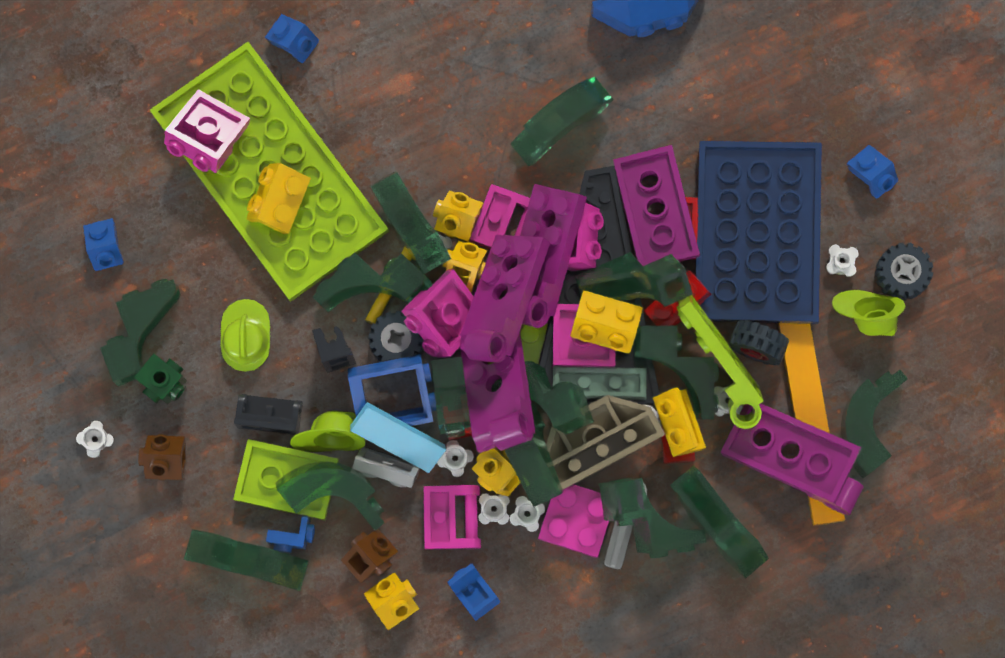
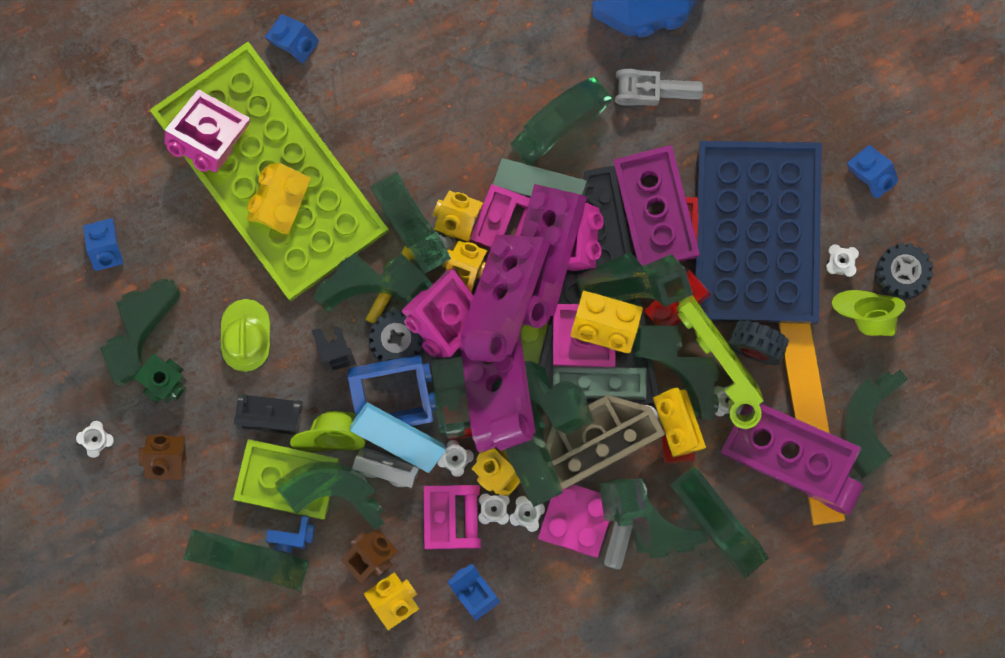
(522, 177): none -> sand green tile
(647, 88): none -> light grey connector

